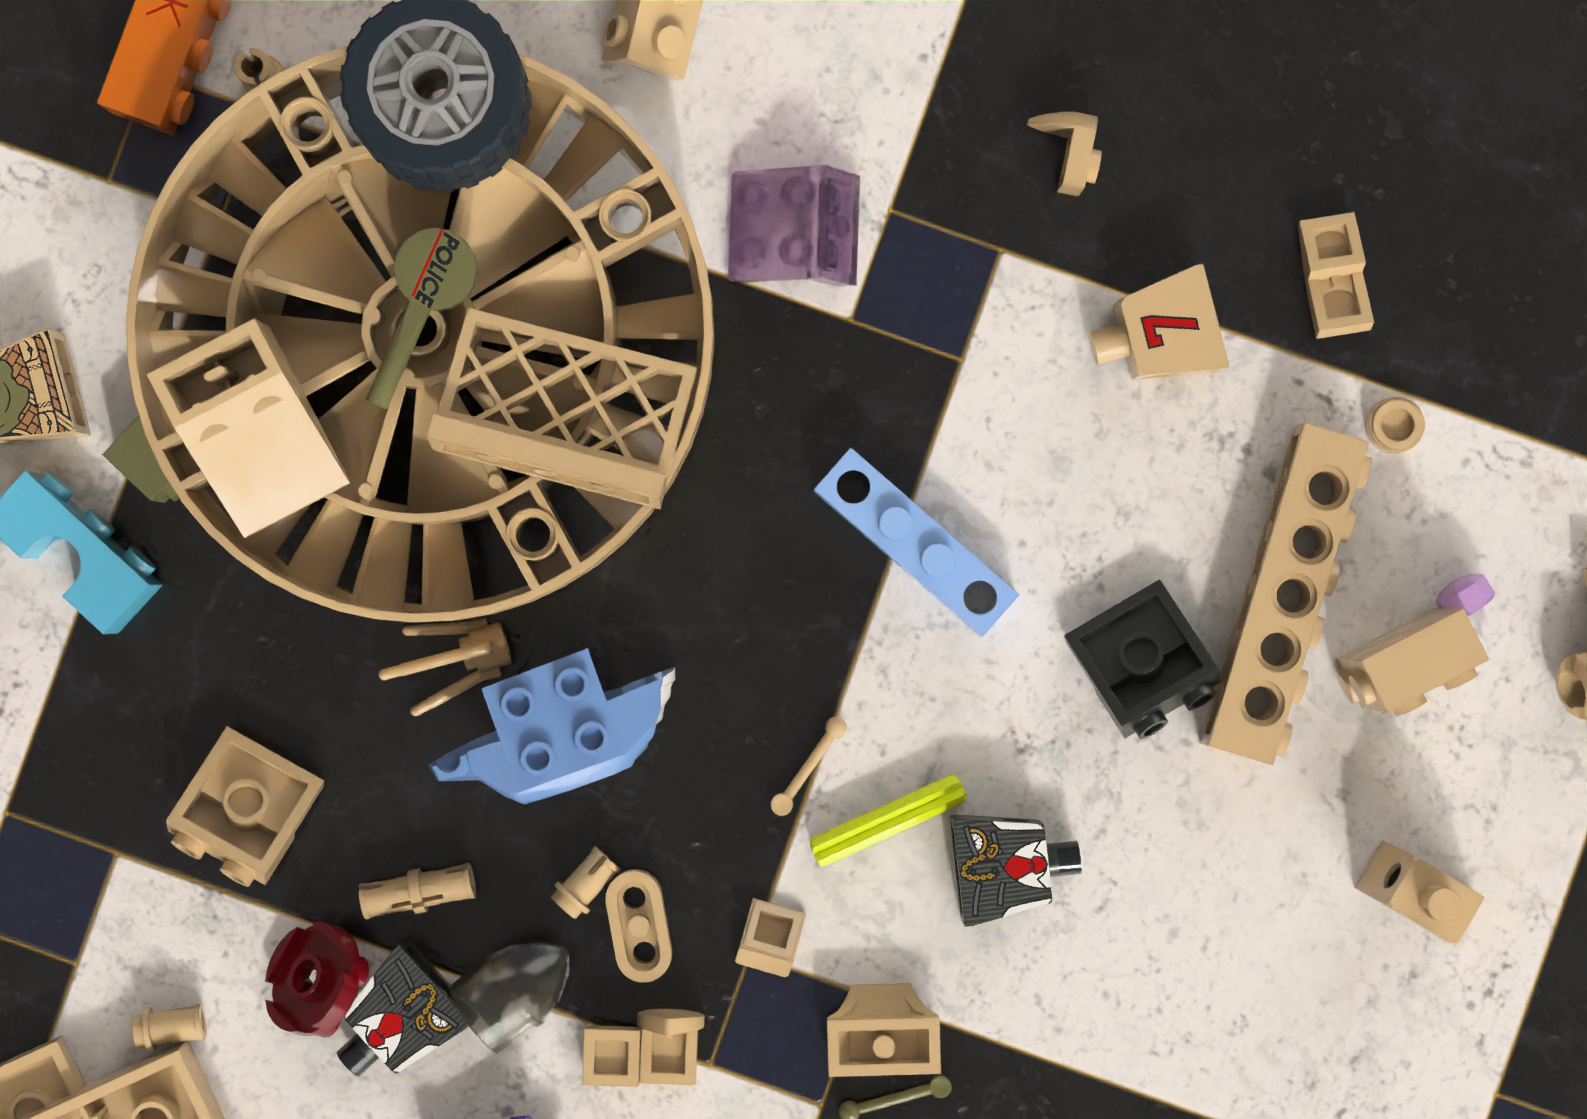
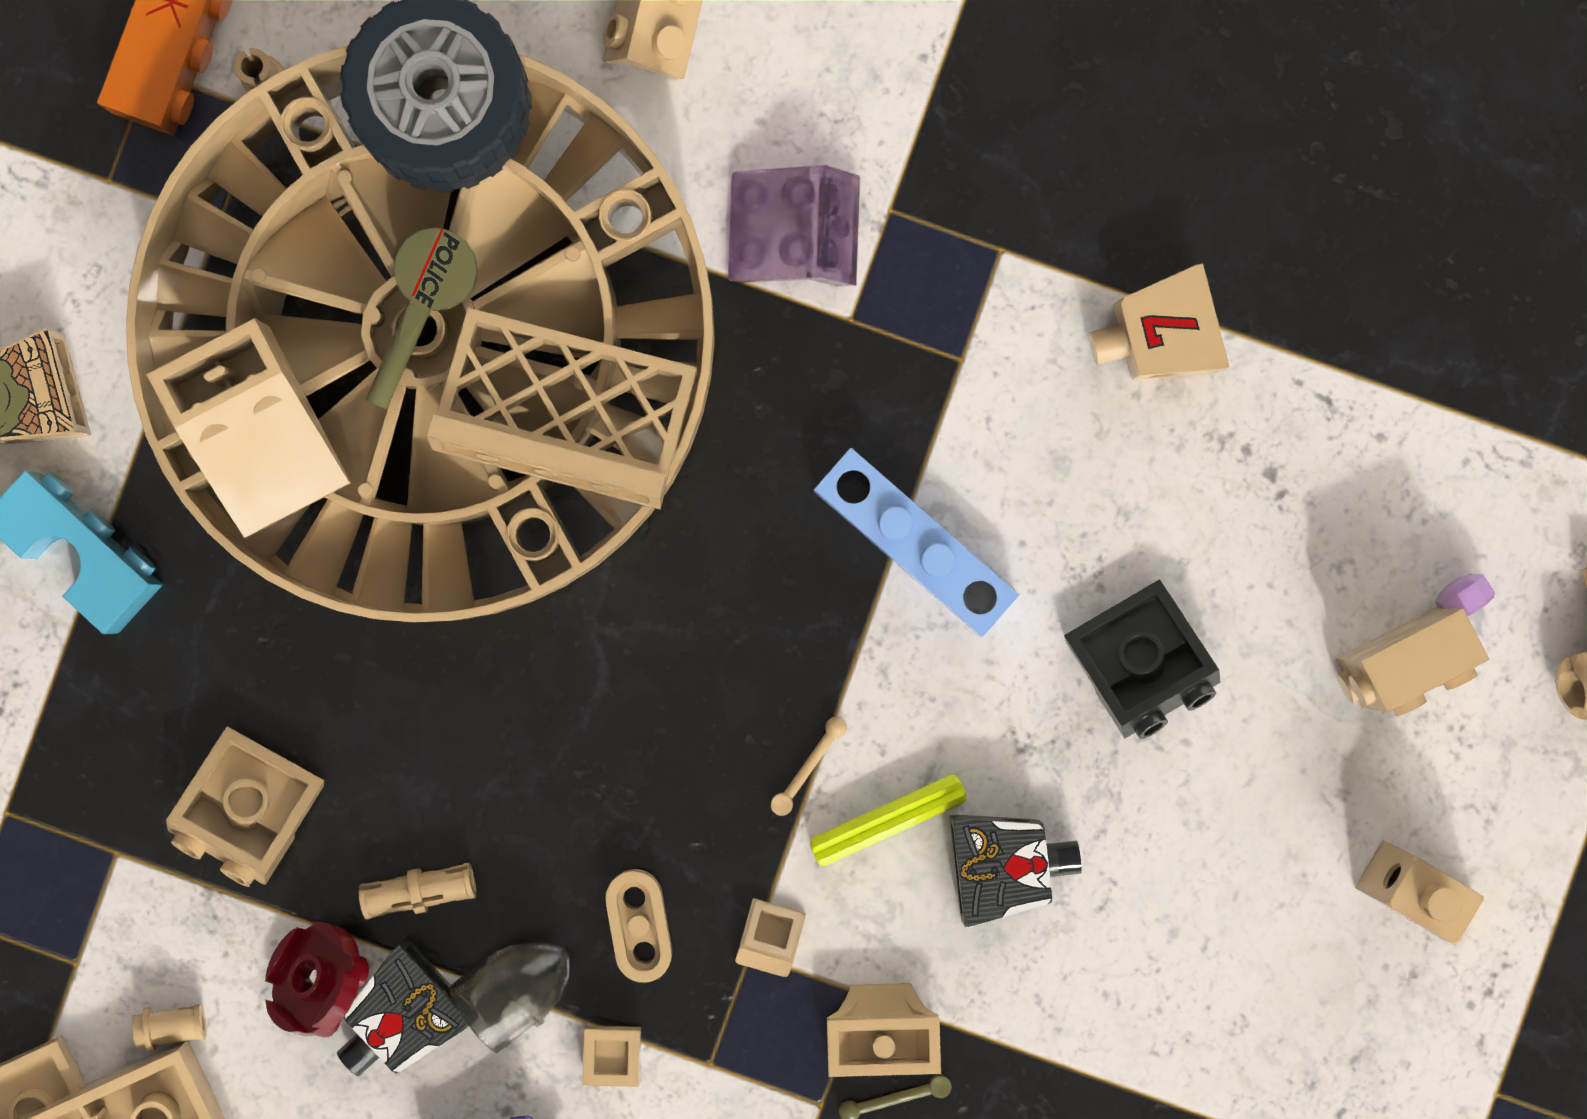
(137, 462): olive brick -> none
(482, 649): tan plant -> none
(558, 730): medium blue animal -> none
(585, 883): tan pin -> none
(669, 1046): tan tile -> none
(1080, 159): tan plate -> none
(1334, 275): tan slope -> none
(1345, 464): tan brick -> none
(1395, 425): tan tile -> none

